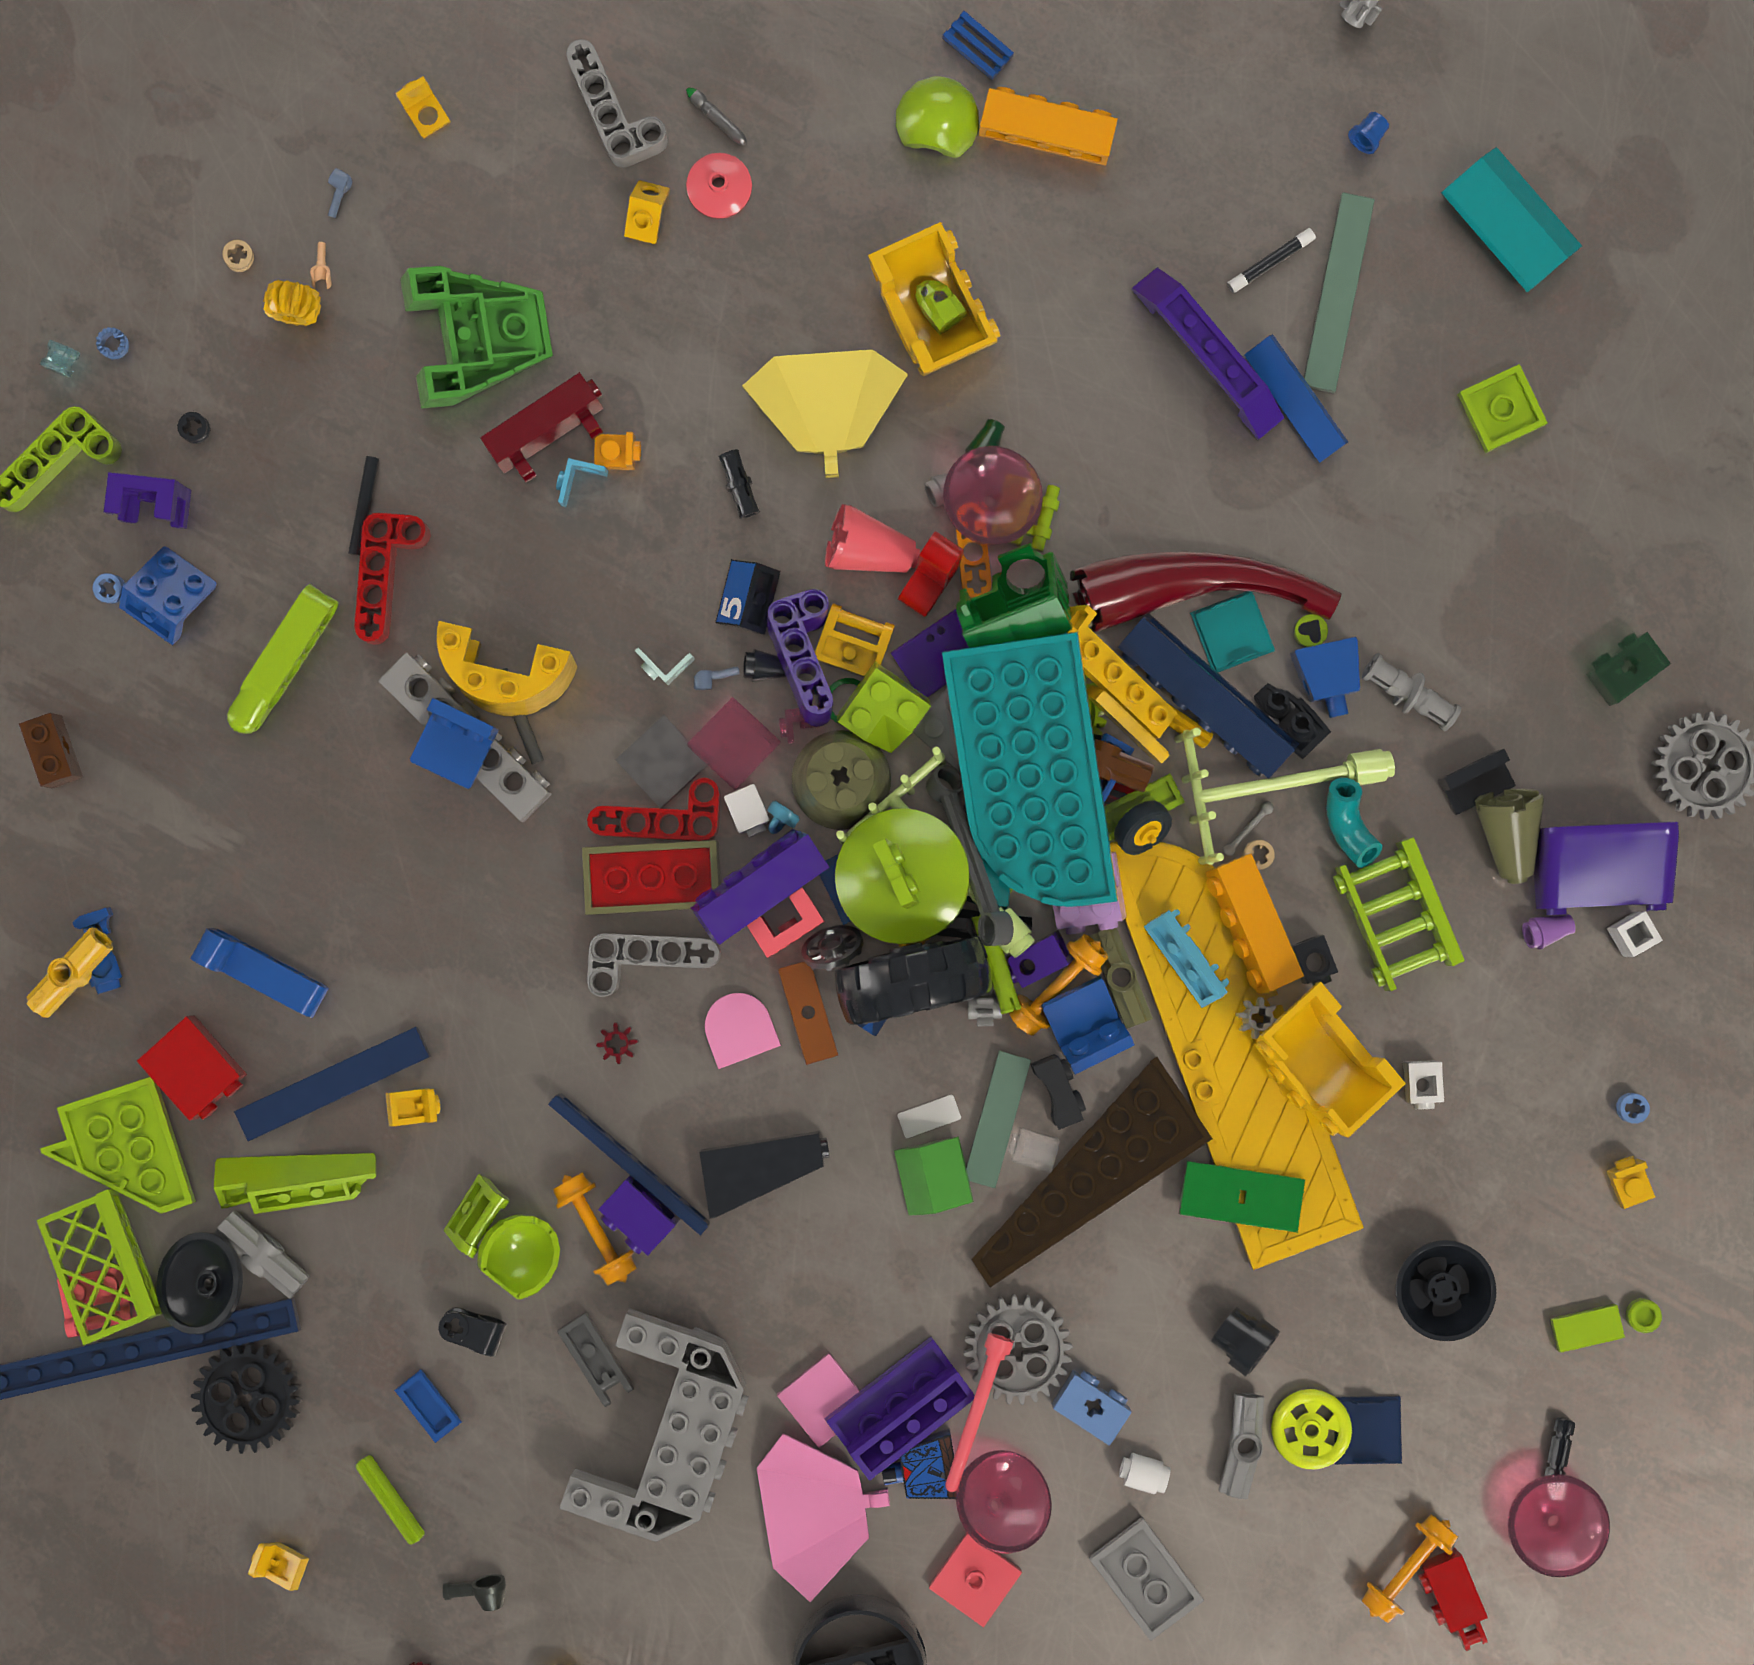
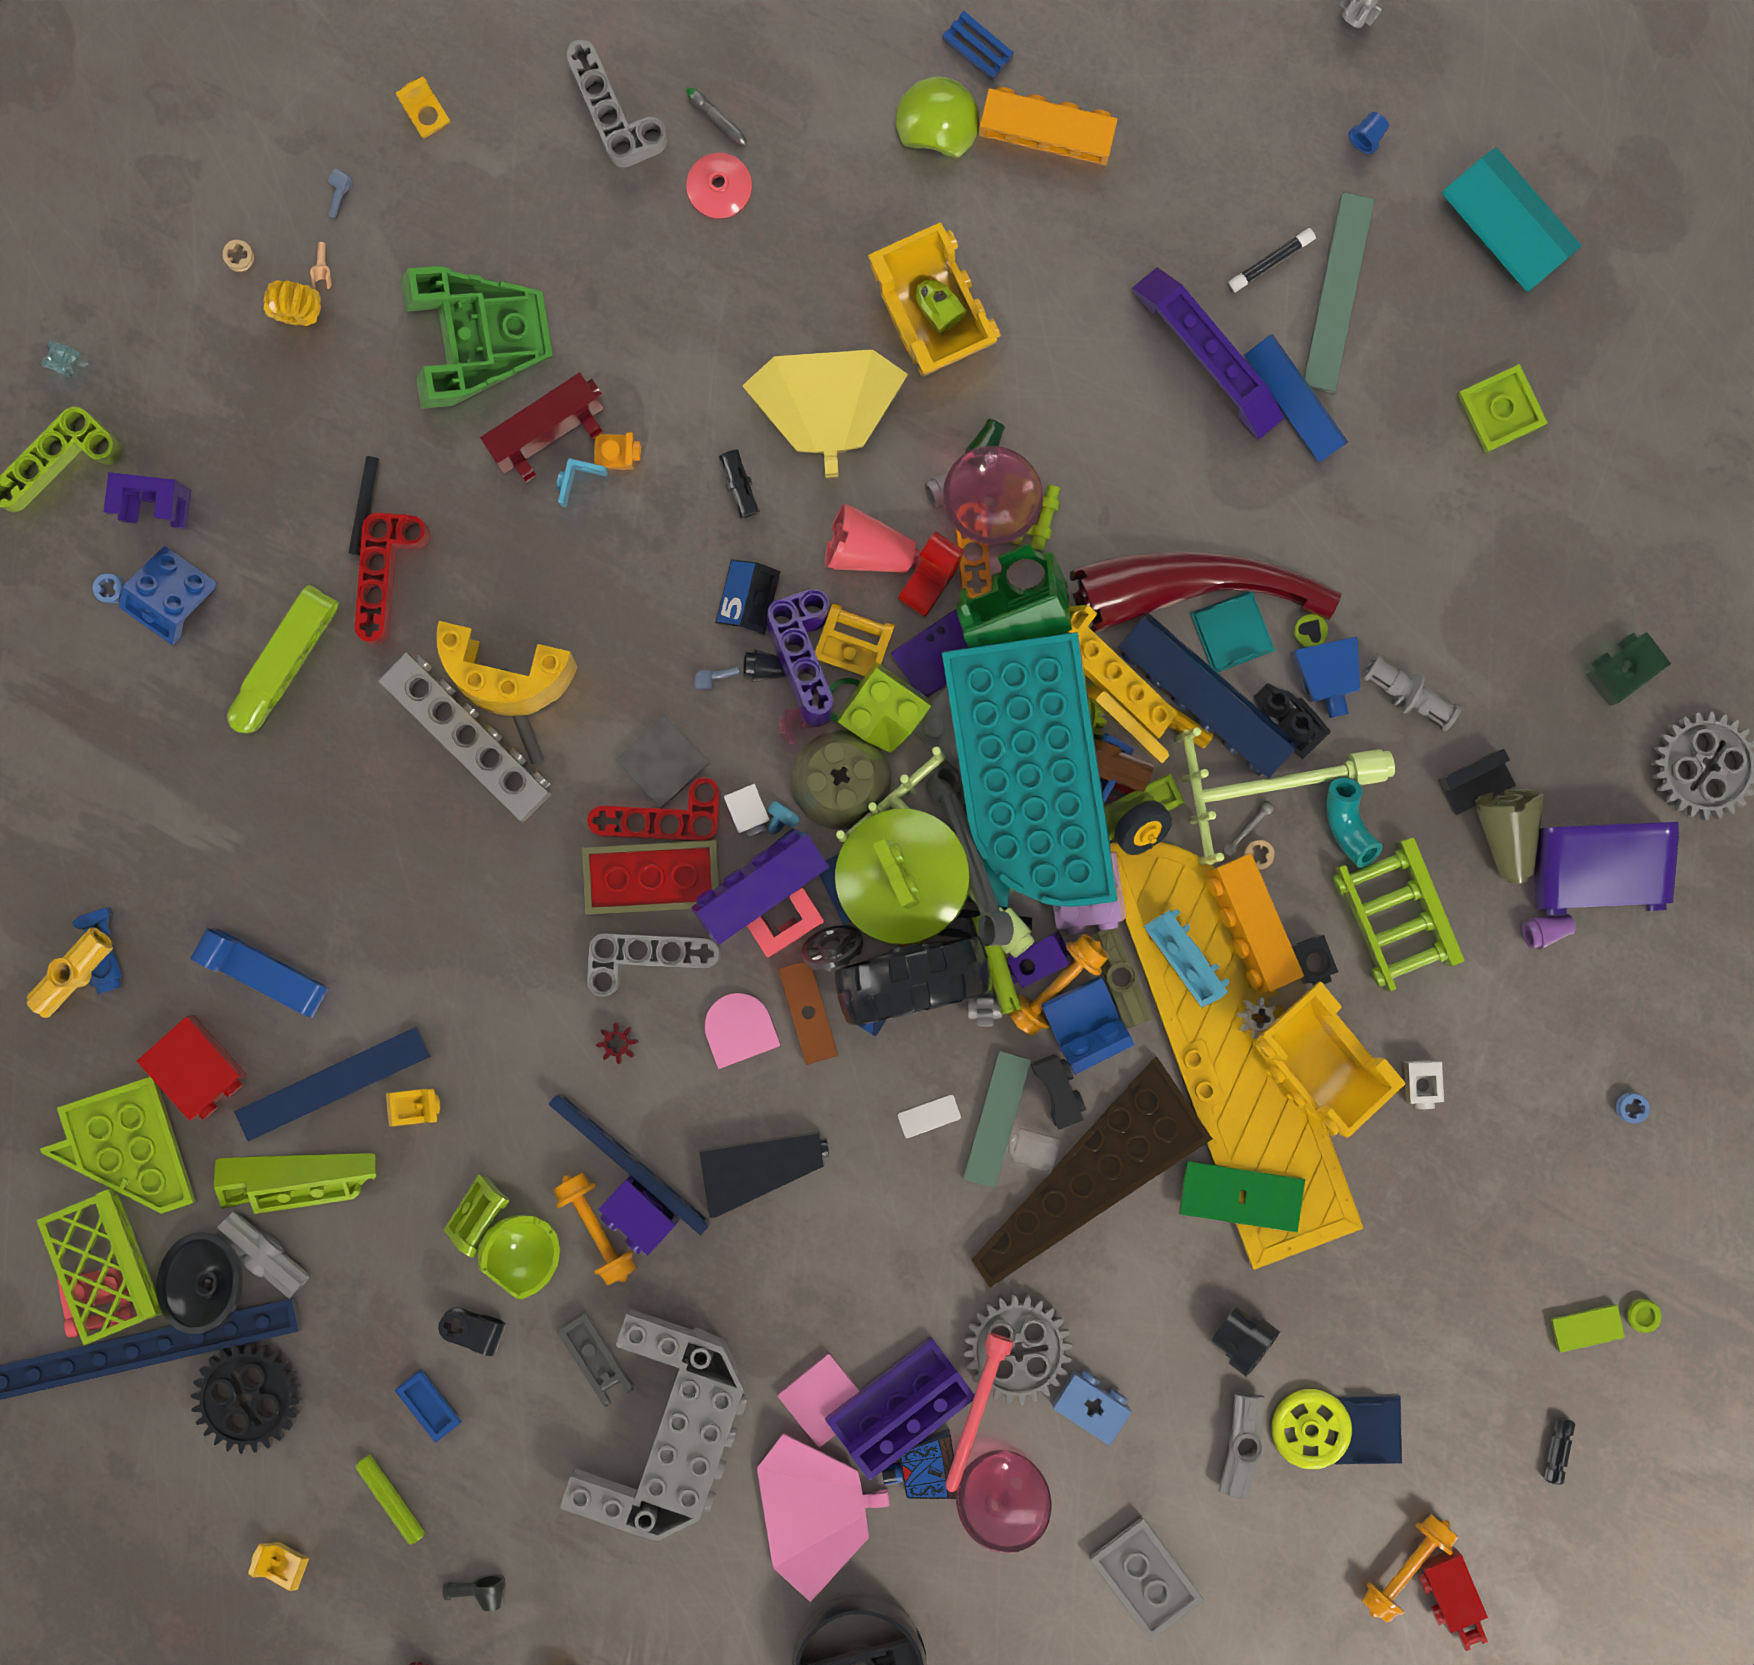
(51, 750): reddish brown brick -> none
(107, 352): medium blue bush -> none
(184, 423): black bush -> none
(453, 744): blue bracket -> none
(645, 212): yellow bracket -> none
(653, 671): light aqua bracket -> none
(733, 743): clear pink tile -> none
(933, 1176): bright green slope -> none
(975, 1580): coral plate -> none
(1144, 1474): white brick -> none
(1461, 1299): black piece -> none
(1575, 1539): clear pink dish -> none
(1630, 1182): yellow bracket -> none
(1634, 934): white brick -> none

